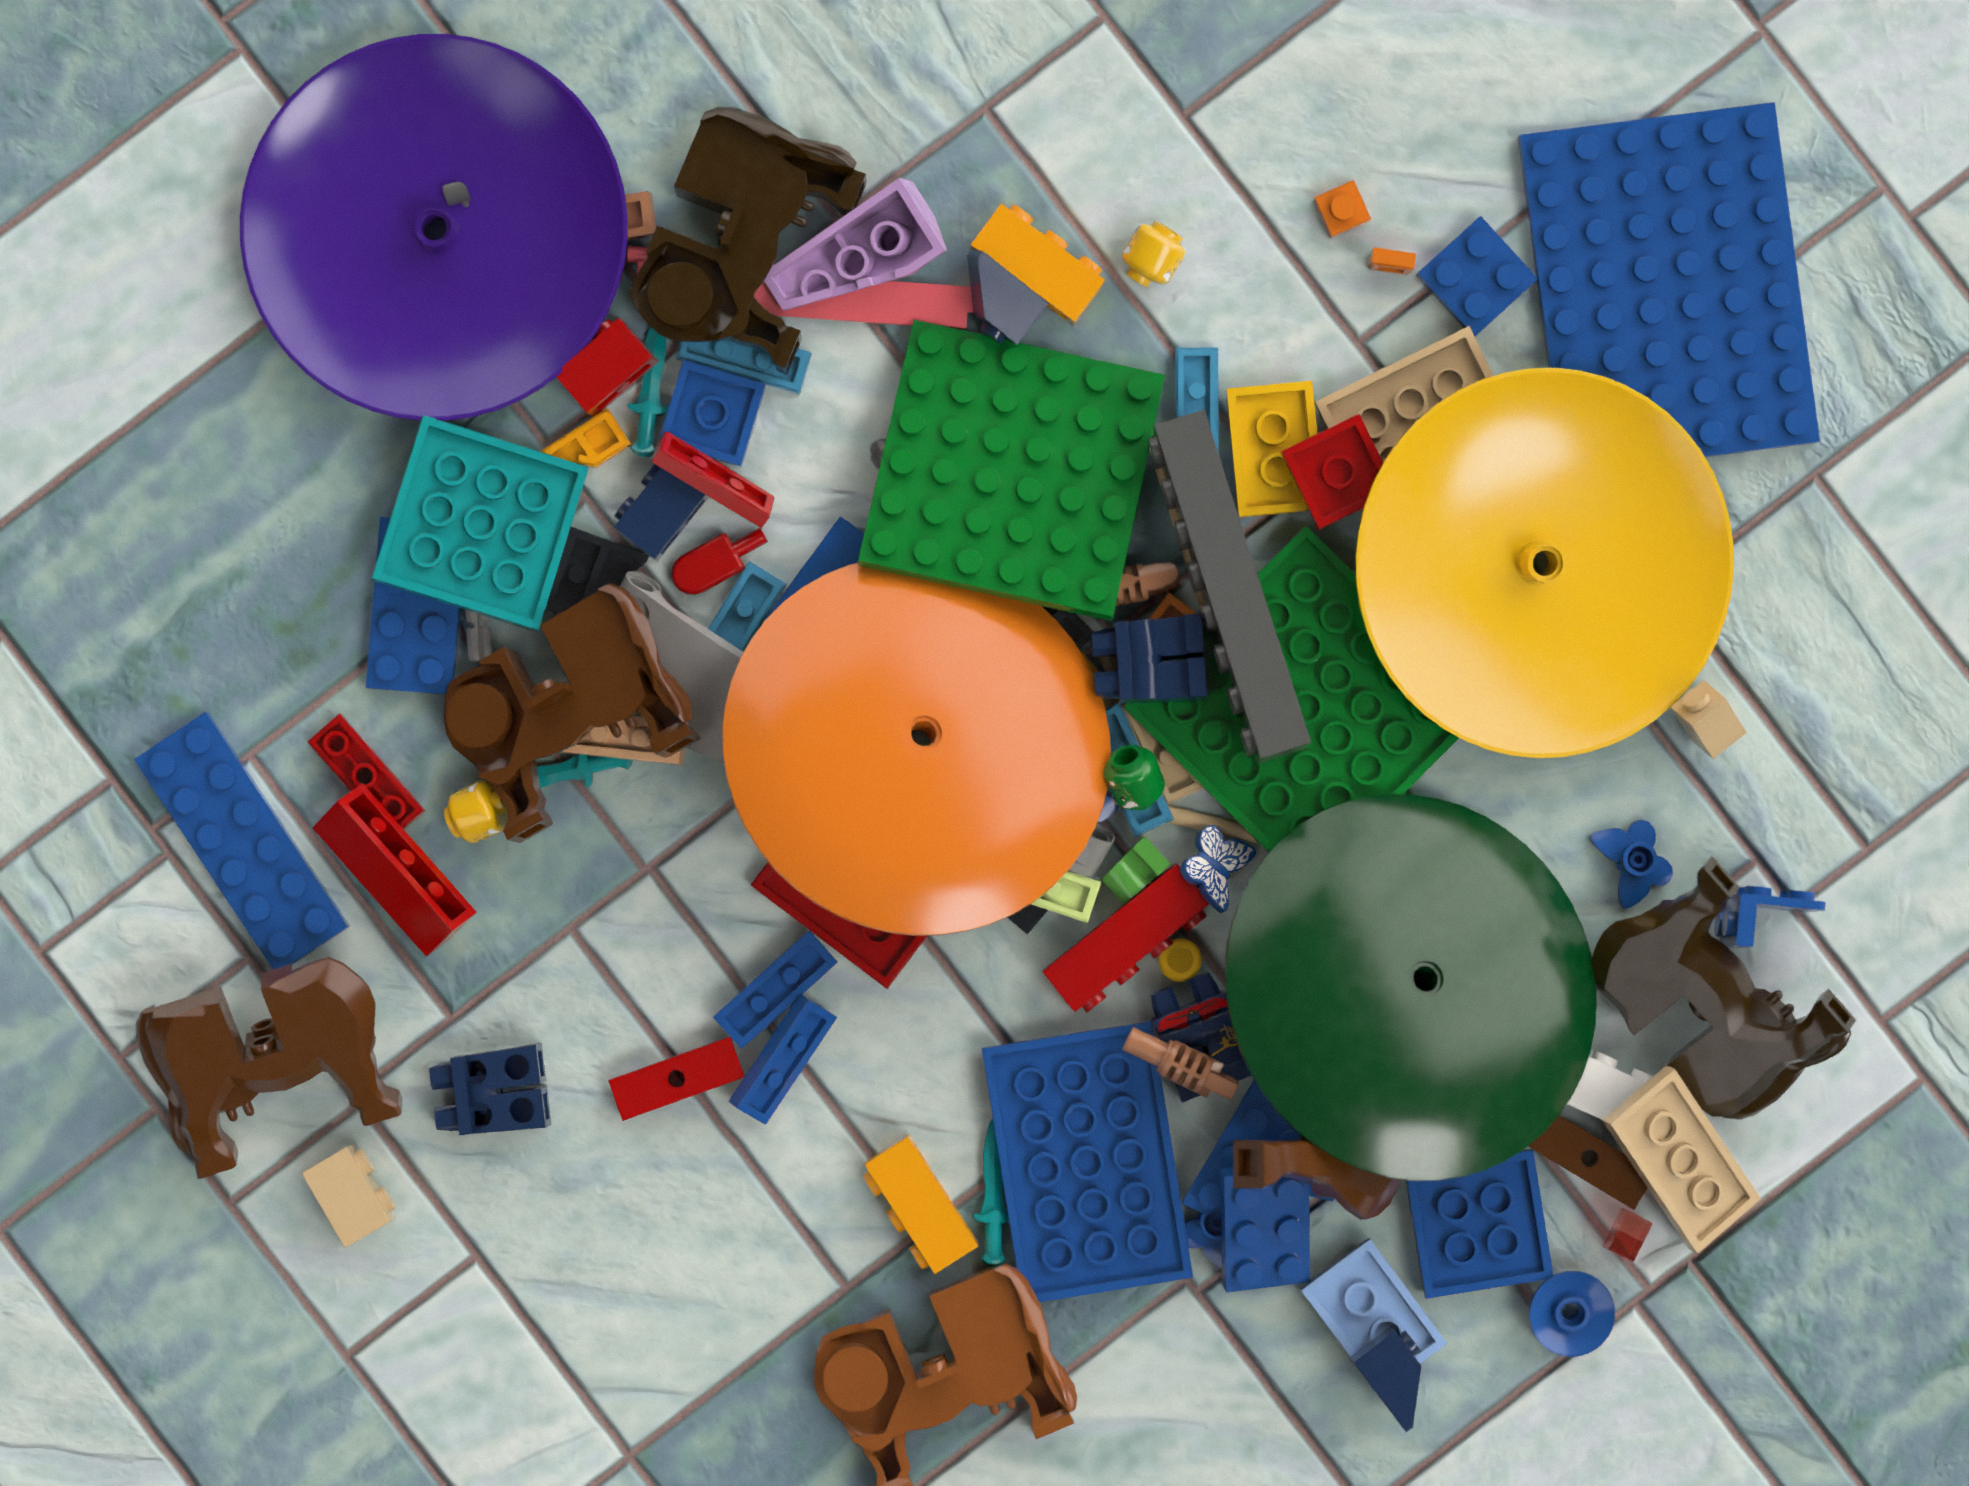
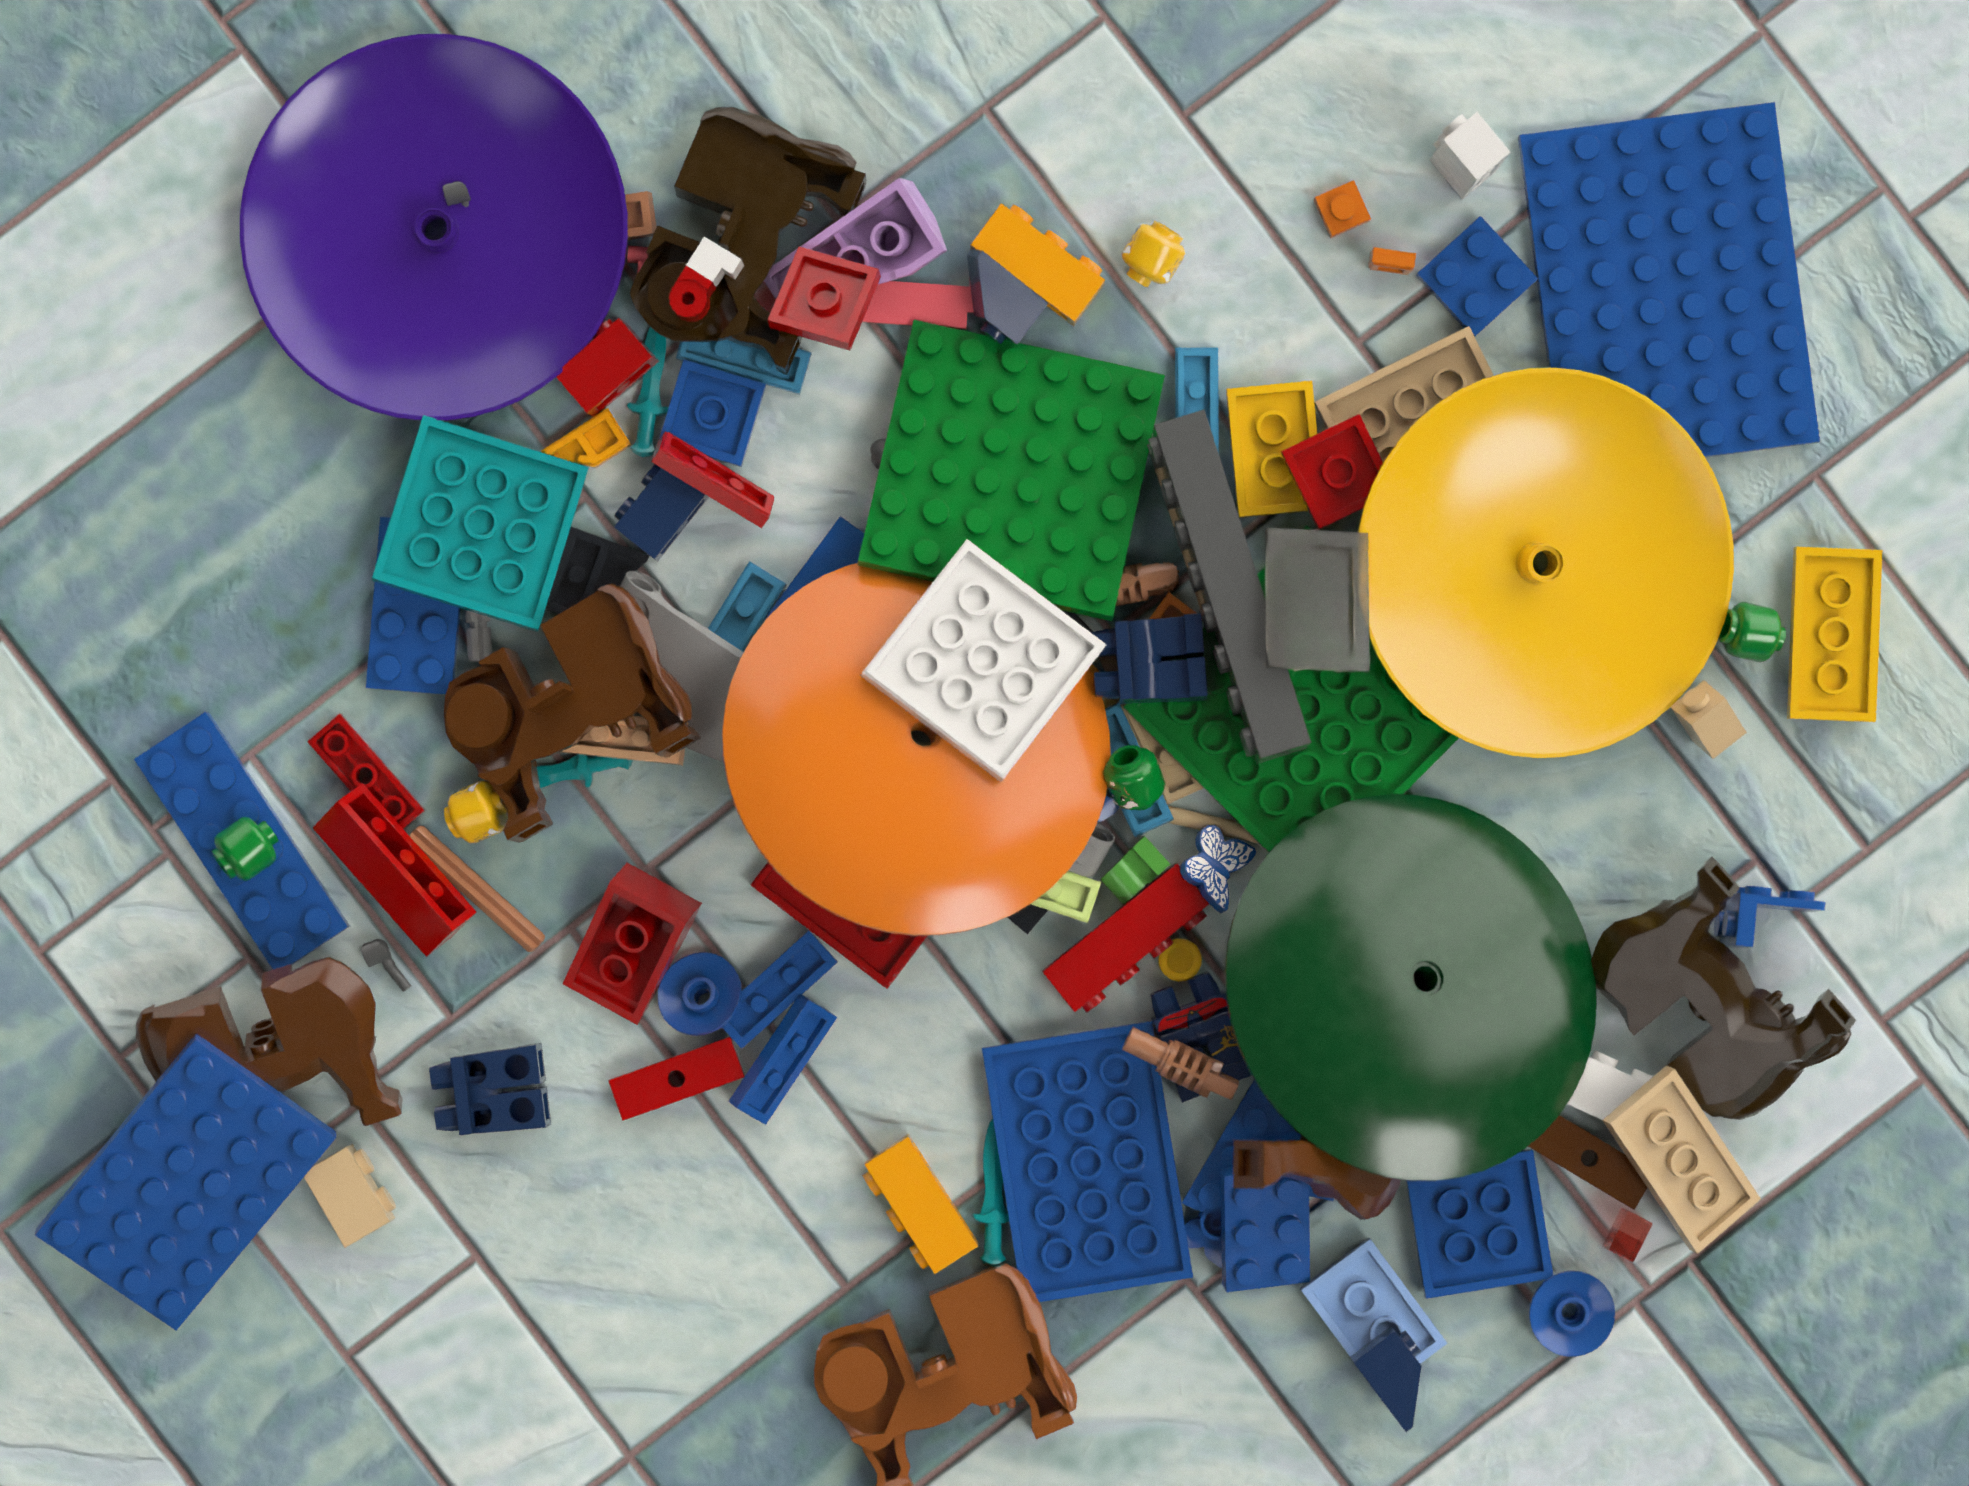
(185, 1182): none -> blue plate
(245, 848): none -> green head
(379, 952): none -> dark grey hand
(478, 890): none -> nougat axle
(631, 942): none -> red slope
(689, 980): none -> blue dish
(700, 278): none -> leg
(713, 562): red piece -> none
(824, 298): none -> red tile
(983, 660): none -> white tile
(1317, 600): none -> clear smoke piece
(1468, 153): none -> white brick
(1635, 859): blue animal -> none
(1752, 632): none -> green head
(1834, 634): none -> yellow plate

